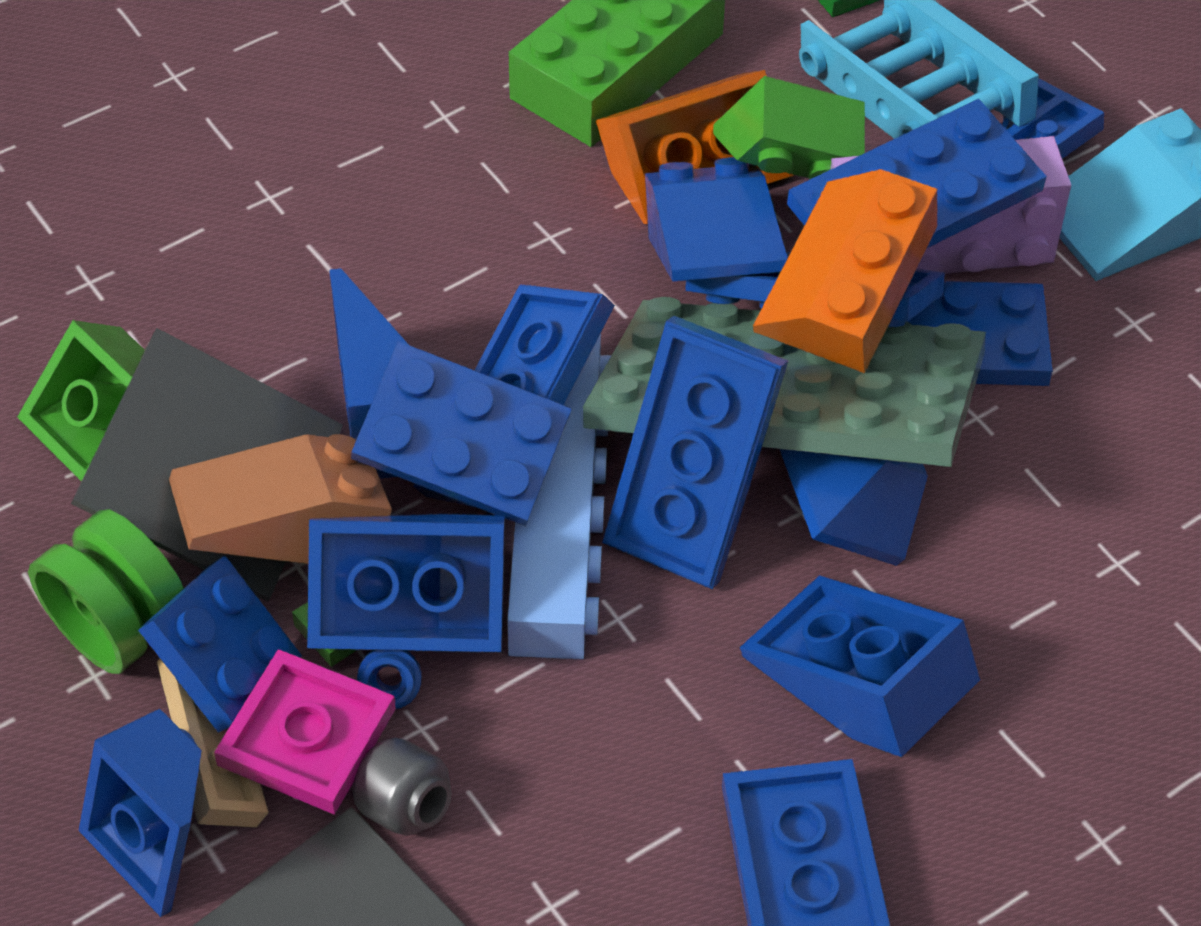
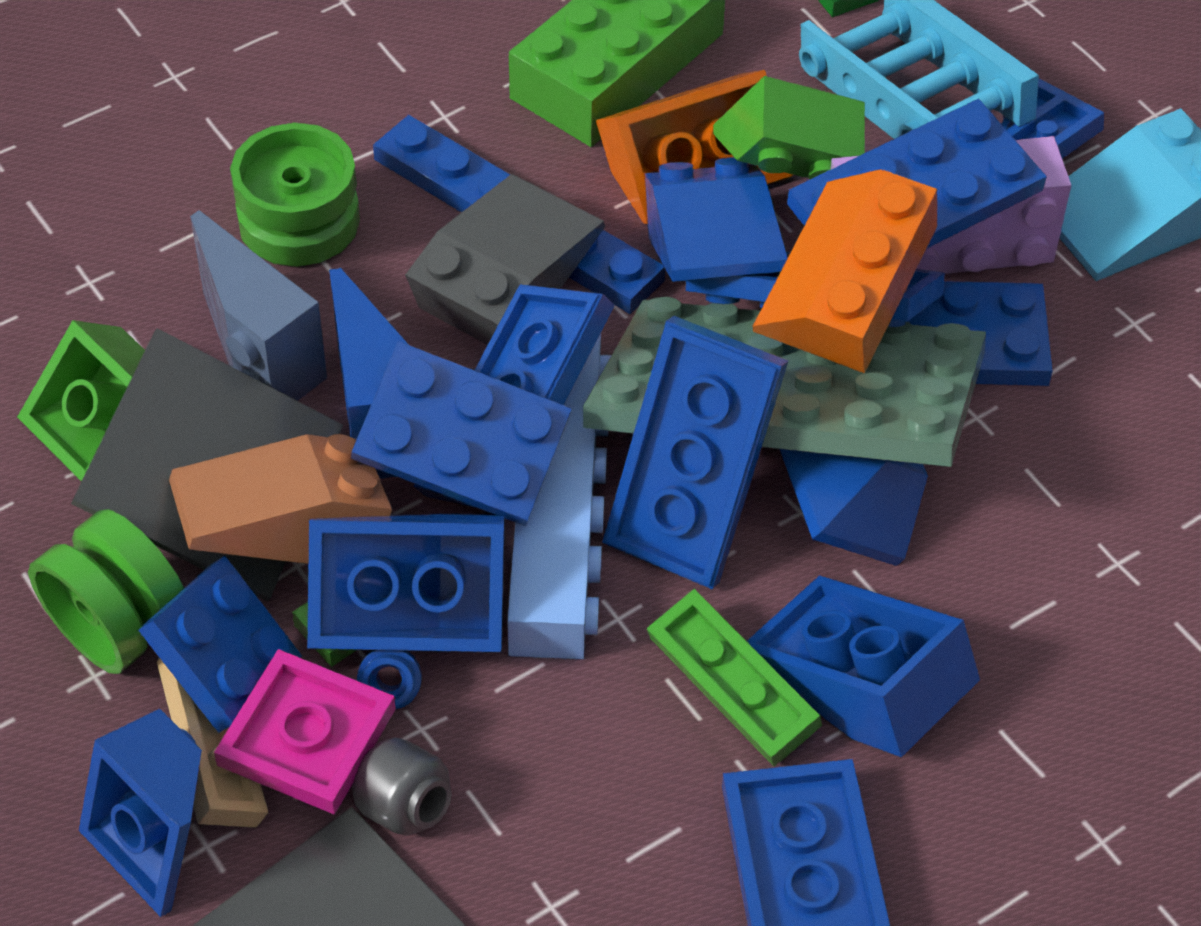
(259, 314): none -> sand blue slope
(295, 194): none -> bright green wheel
(463, 178): none -> blue plate
(493, 247): none -> dark grey slope
(734, 677): none -> bright green plate

